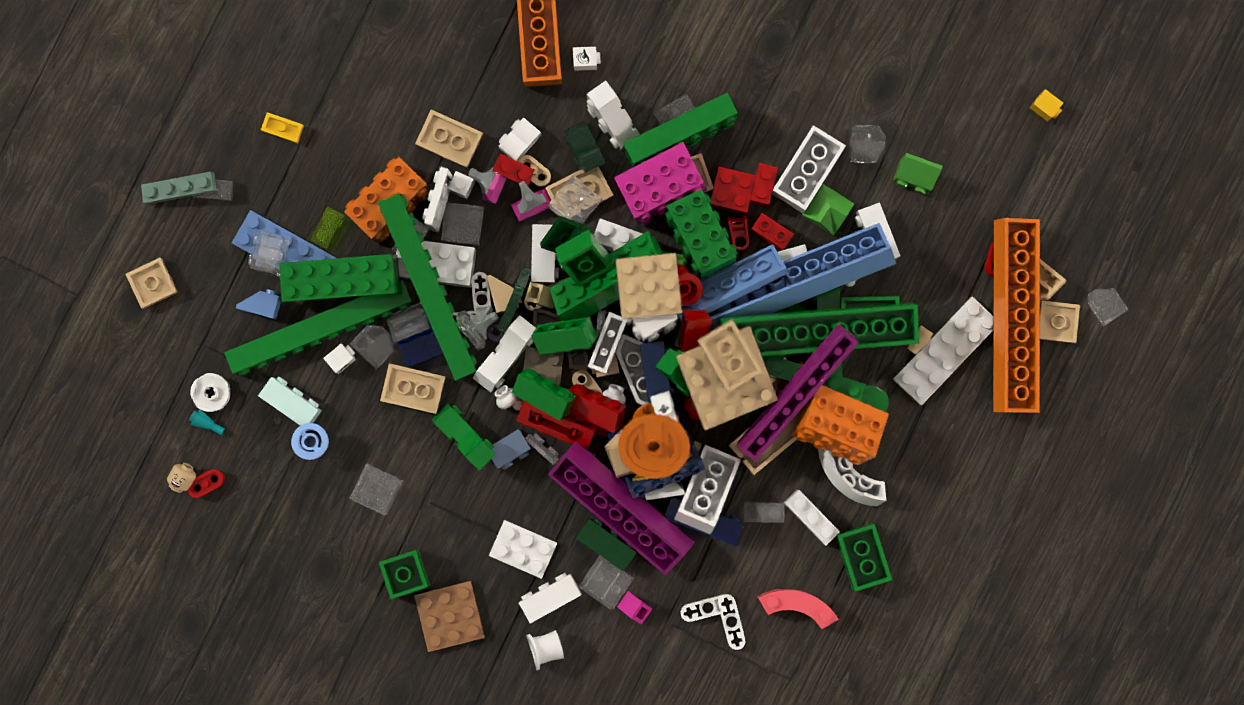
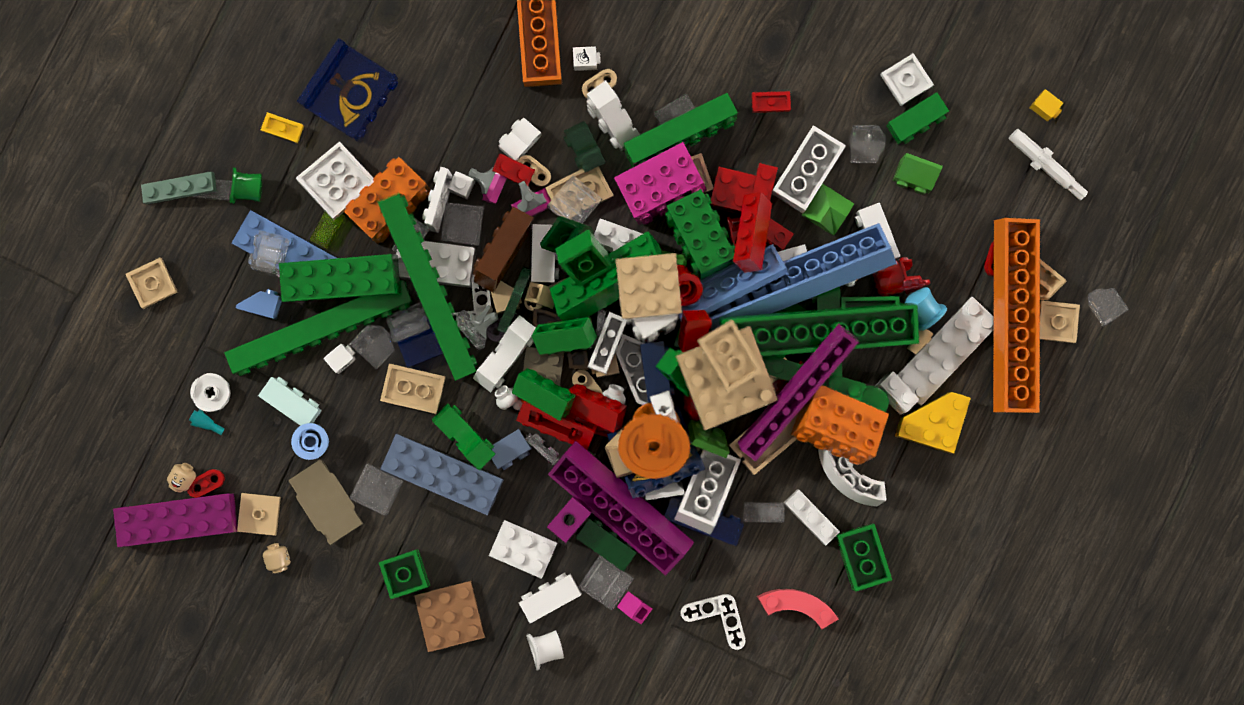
(175, 520): none -> magenta brick
(245, 186): none -> green piece
(258, 514): none -> tan plate
(276, 558): none -> tan head
(325, 501): none -> dark tan piece
(335, 180): none -> white plate
(348, 90): none -> clear blue panel
(442, 474): none -> sand blue brick
(449, 138): tan plate -> none
(503, 249): none -> reddish brown brick
(558, 525): none -> magenta piece
(598, 79): none -> tan plate
(709, 440): none -> bright green plate
(752, 232): none -> red brick
(771, 102): none -> red plate
(895, 280): none -> red helmet
(898, 393): none -> white brick
(907, 79): none -> white plate
(918, 119): none -> green brick
(928, 309): none -> medium azure piece
(936, 423): none -> yellow brick
(1043, 160): none -> white piece

